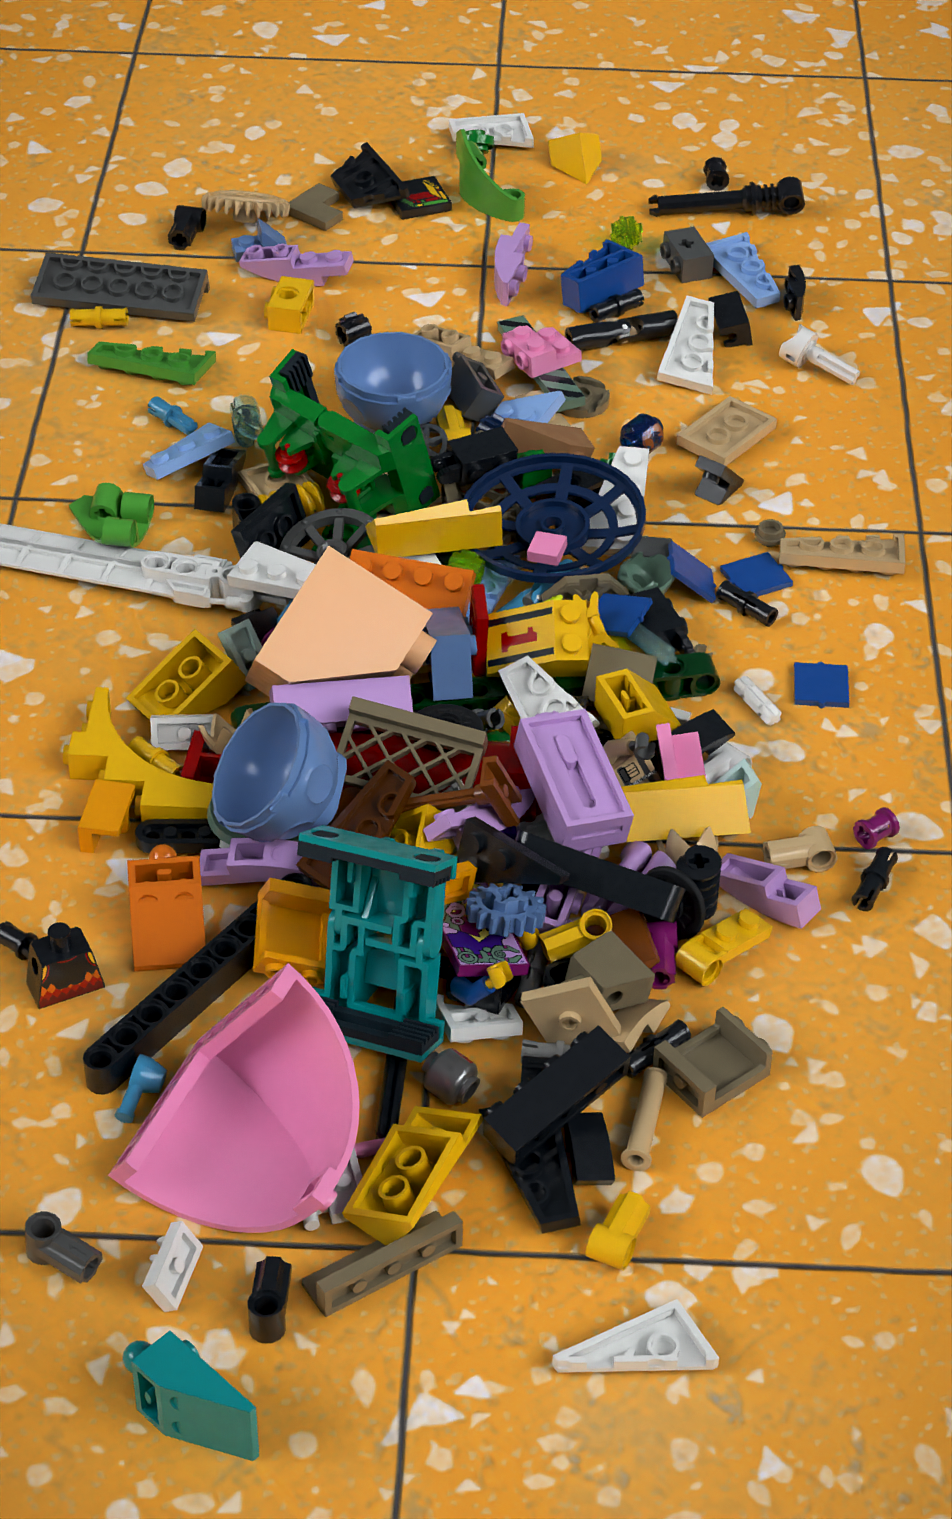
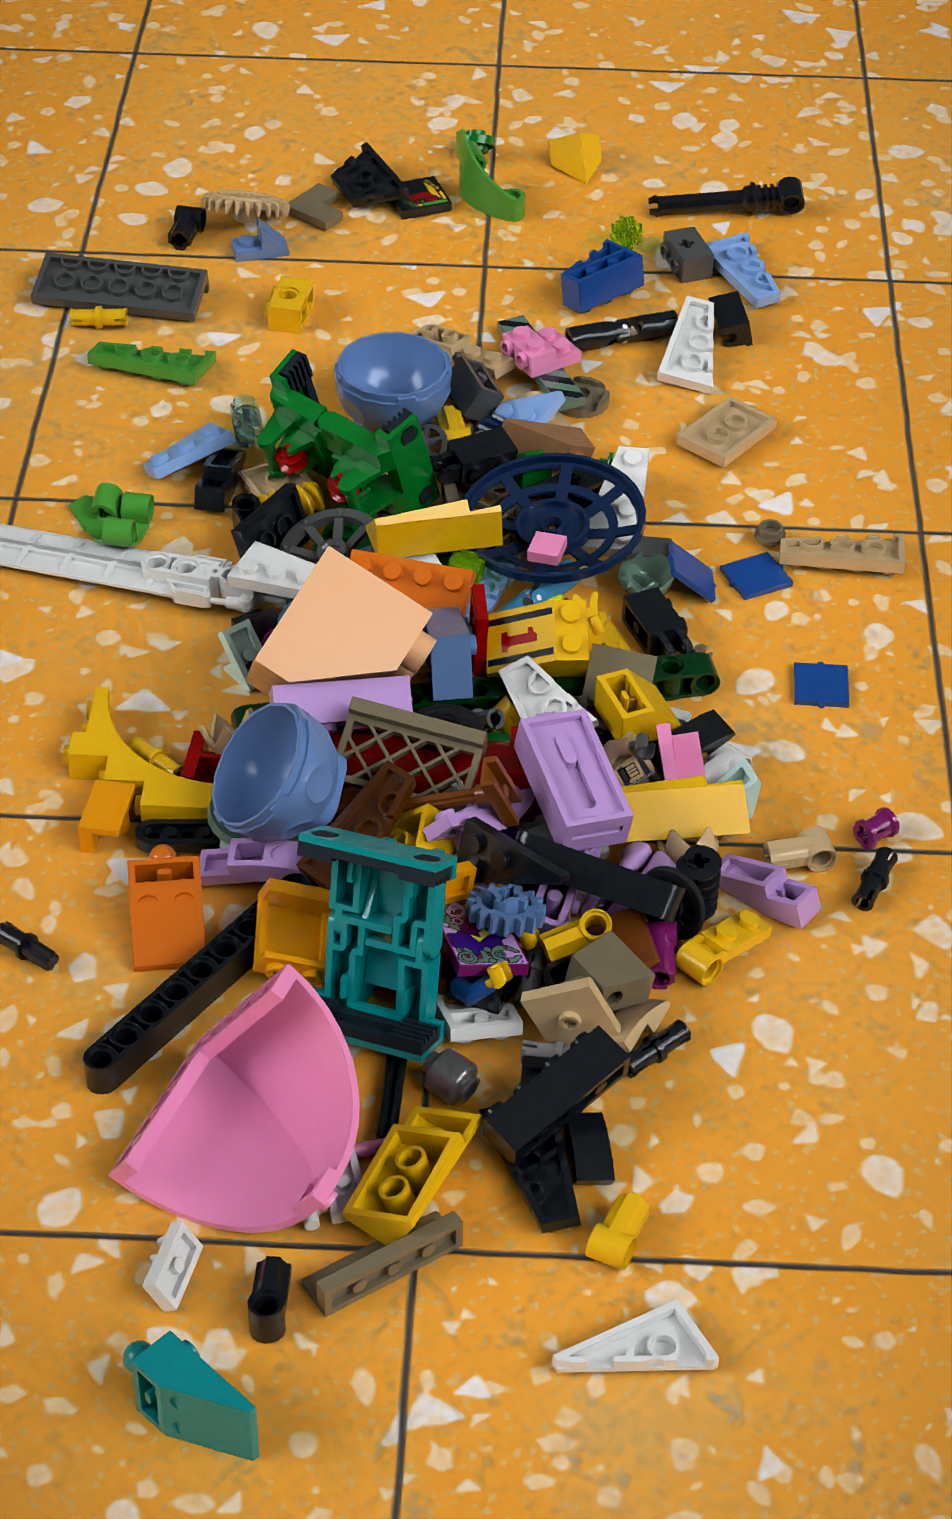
(55, 1246): dark grey piece -> none
(61, 966): black torso -> none
(146, 1077): dark azure bar -> none
(171, 415): dark azure axle -> none
(176, 731): white plate -> none
(189, 680): yellow slope -> none
(287, 261): lavender slope -> none
(352, 328): black gear -> none
(506, 129): white wing -> none
(509, 262): lavender slope -> none
(584, 586): dark tan tile -> none
(616, 305): black pin -> none
(622, 613): blue piece -> none
(637, 1154): tan pin -> none
(642, 432): clear blue head -> none
(653, 645): clear light blue axle -> none
(715, 1063): dark tan panel -> none
(716, 174): black bush -> none
(717, 481): black slope -> none
(747, 603): black pin -> none
(757, 700): white axle -> none
(795, 288): black slope -> none
(804, 348): white piece -> none

